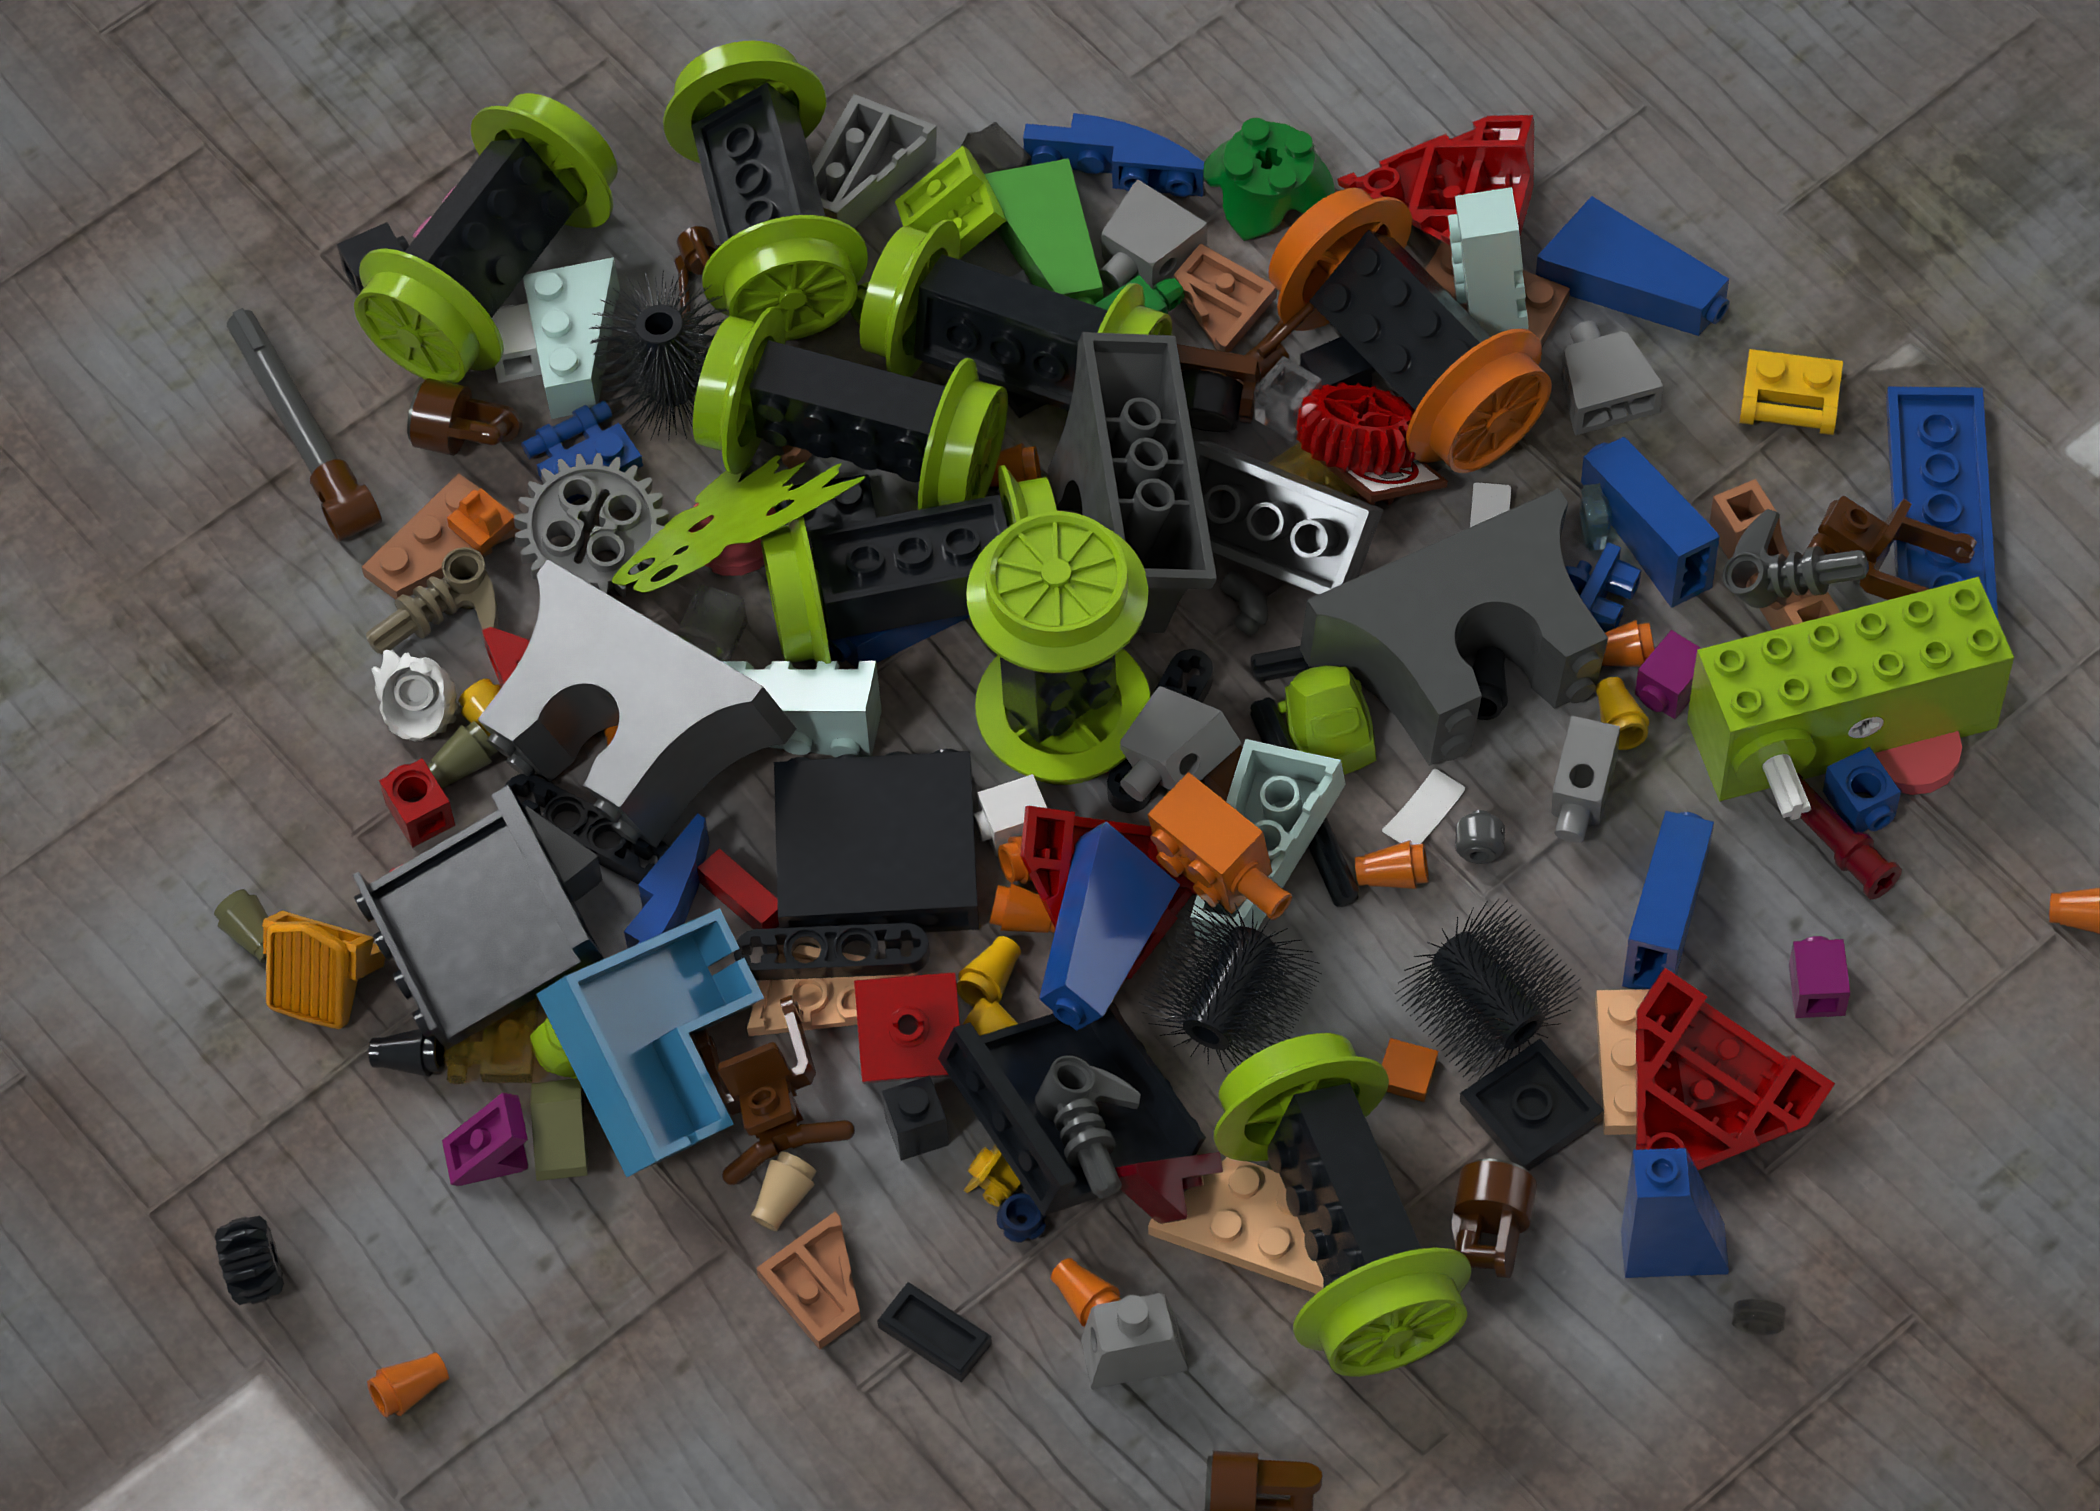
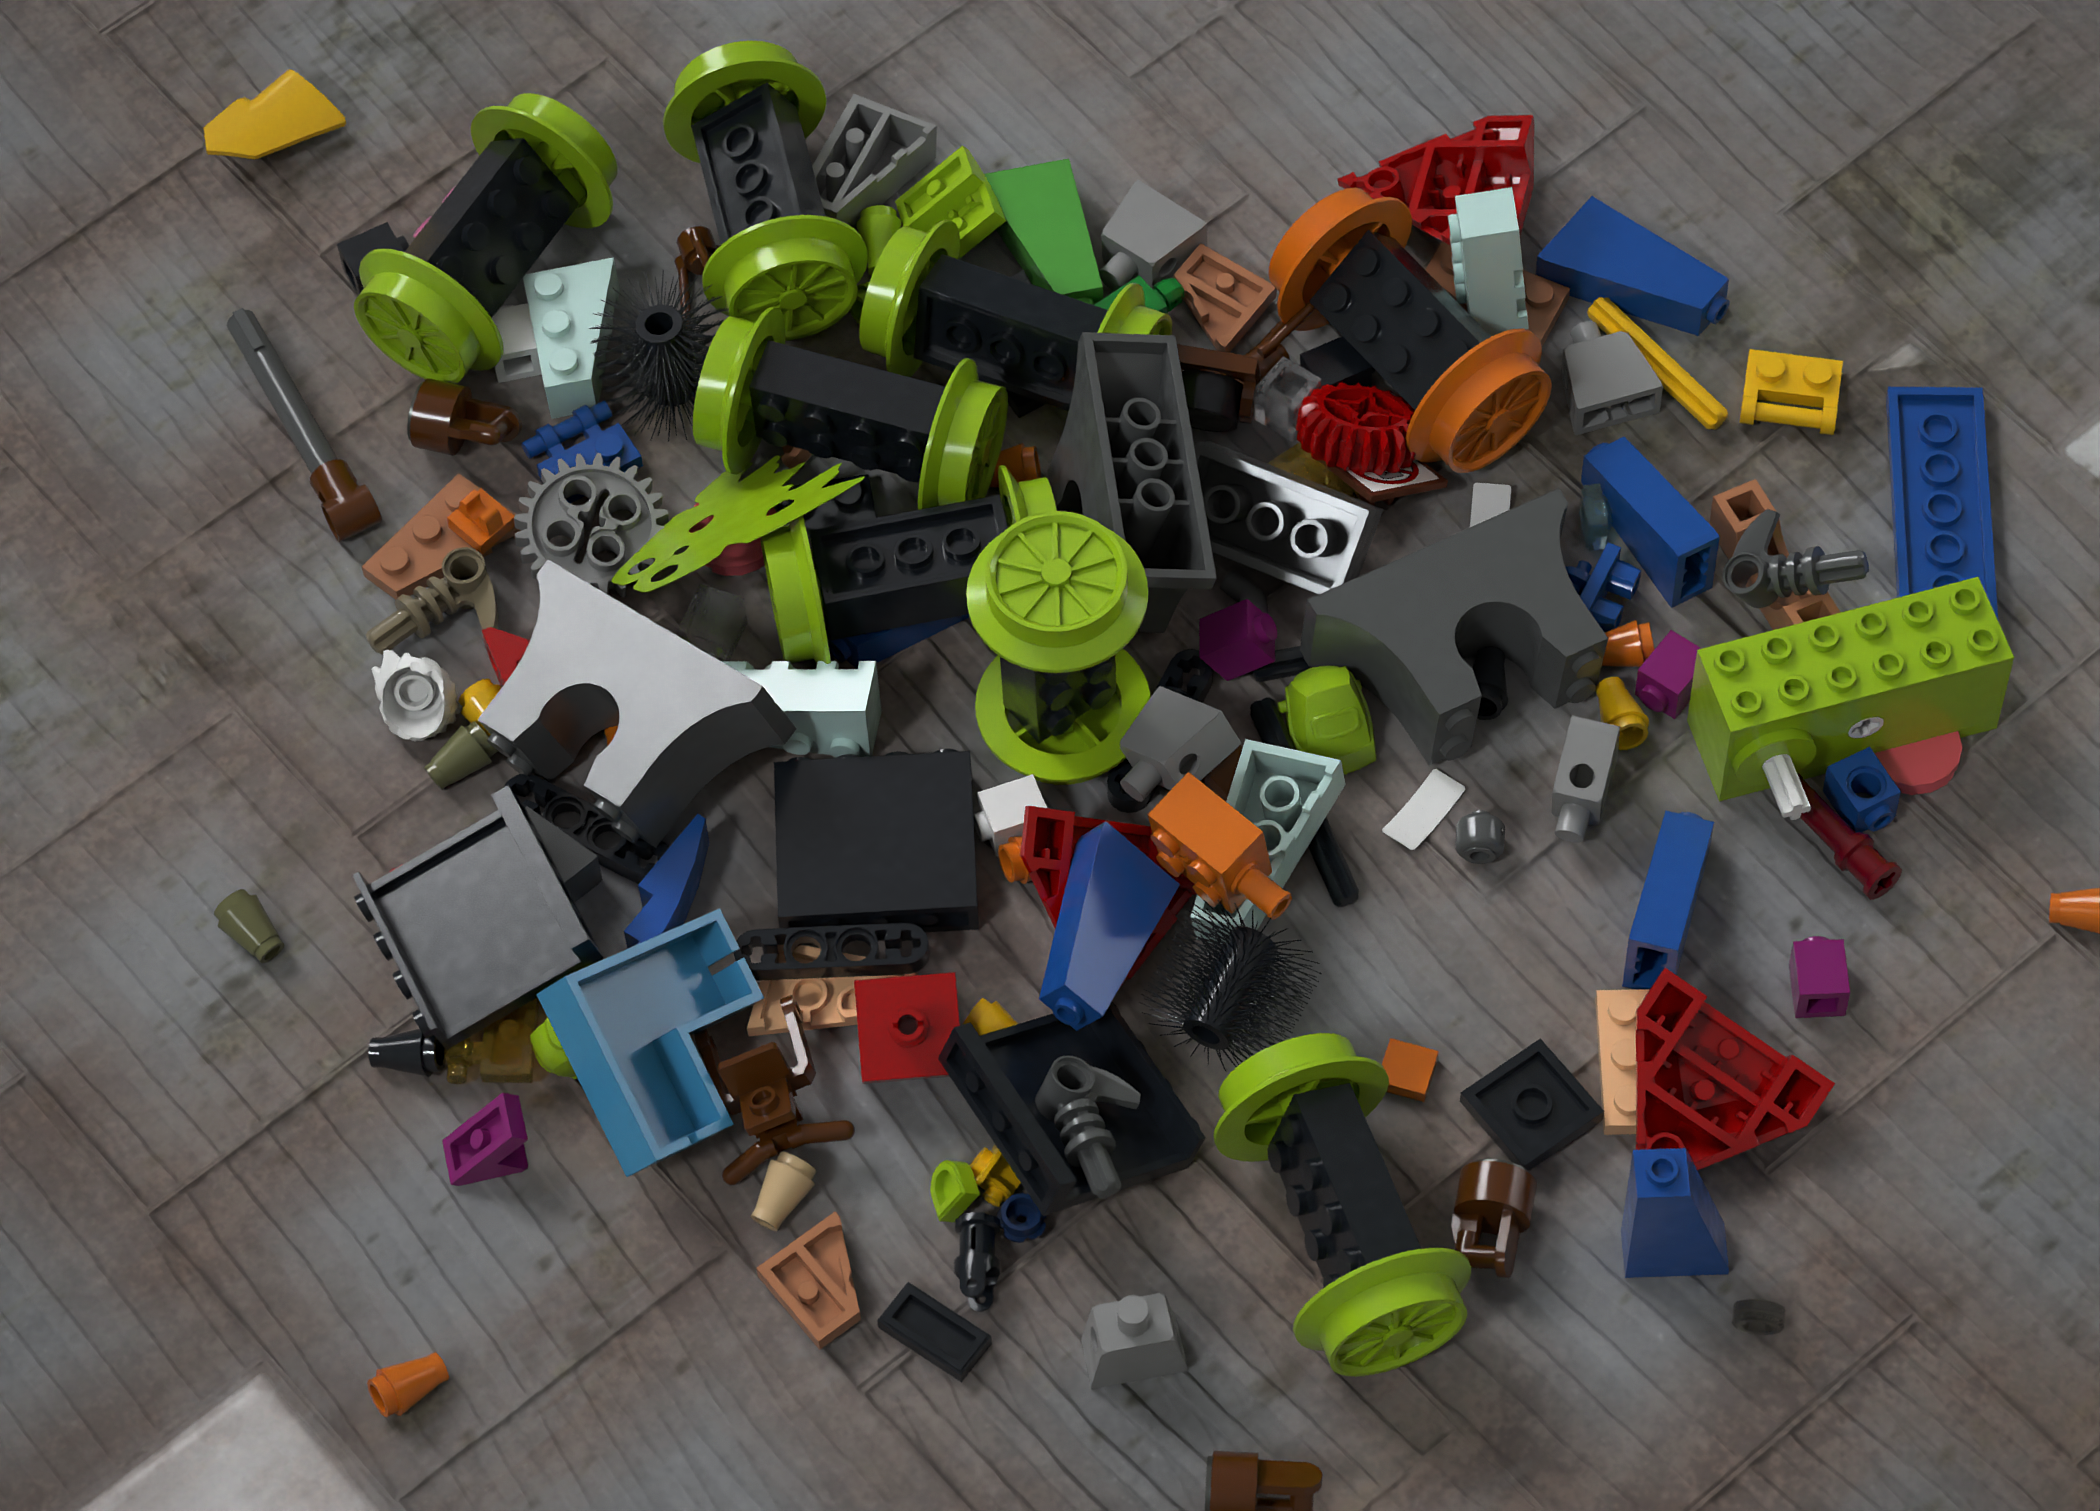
(249, 1260): black gear -> none
(275, 119): none -> yellow panel
(315, 968): light orange piece -> none
(422, 818): red brick -> none
(558, 1129): olive slope -> none
(739, 891): red piece -> none
(877, 227): none -> lime cone
(915, 1117): black brick -> none
(953, 1189): none -> lime tile
(977, 1263): none -> black piece
(988, 972): yellow cone -> none
(996, 149): clear smoke piece -> none
(1019, 911): orange cone -> none
(1082, 1288): orange cone -> none
(1121, 149): blue slope -> none
(1160, 1184): dark red slope -> none
(1237, 639): none -> magenta brick
(1245, 1222): light nougat wing -> none
(1265, 175): green brick -> none
(1393, 866): orange cone -> none
(1488, 990): black piece -> none
(1672, 375): none -> yellow axle
(1854, 528): reddish brown piece -> none

